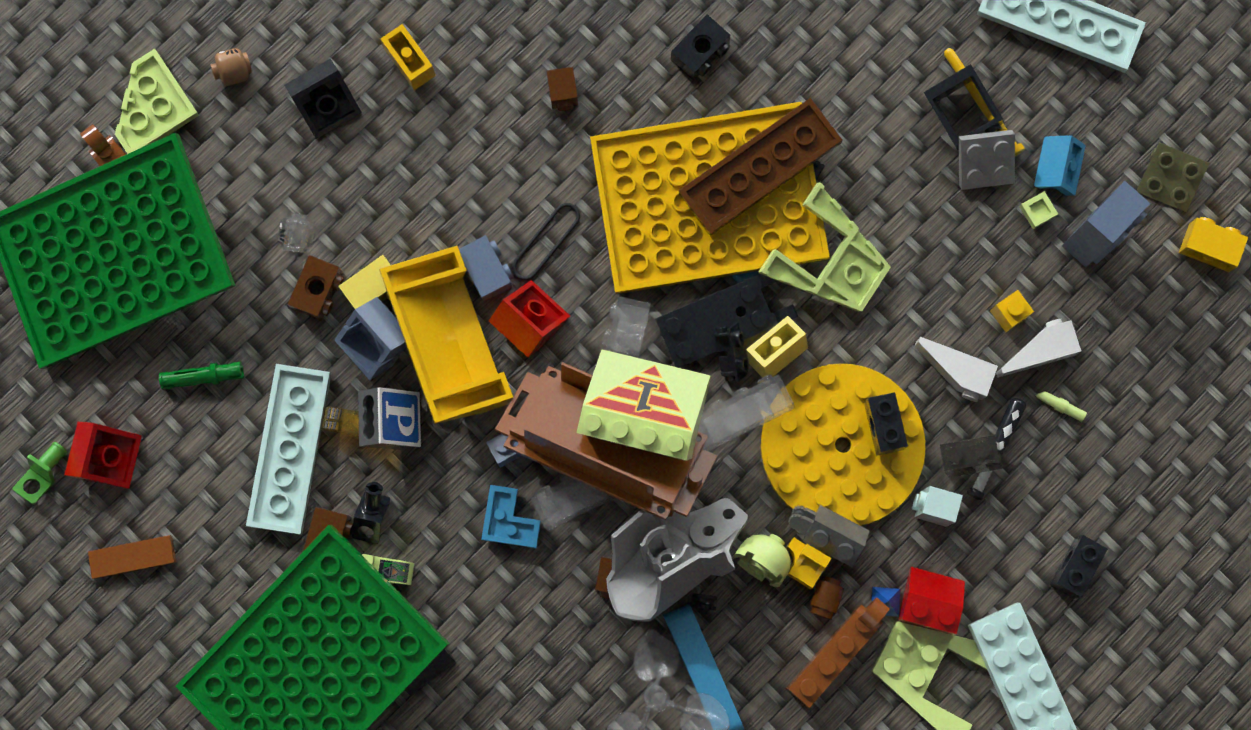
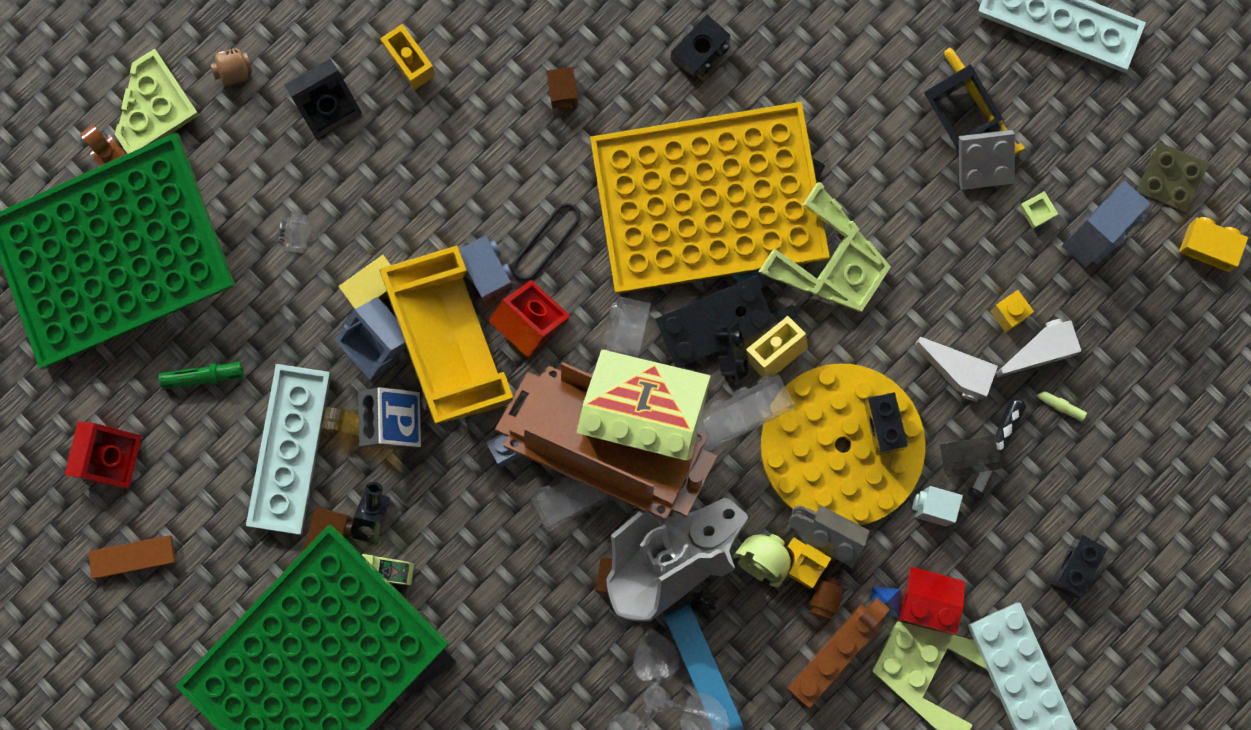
(40, 471): bright green bracket -> none
(316, 272): reddish brown brick -> none
(502, 525): dark azure plate -> none
(760, 166): reddish brown plate -> none
(1060, 164): dark azure panel -> none

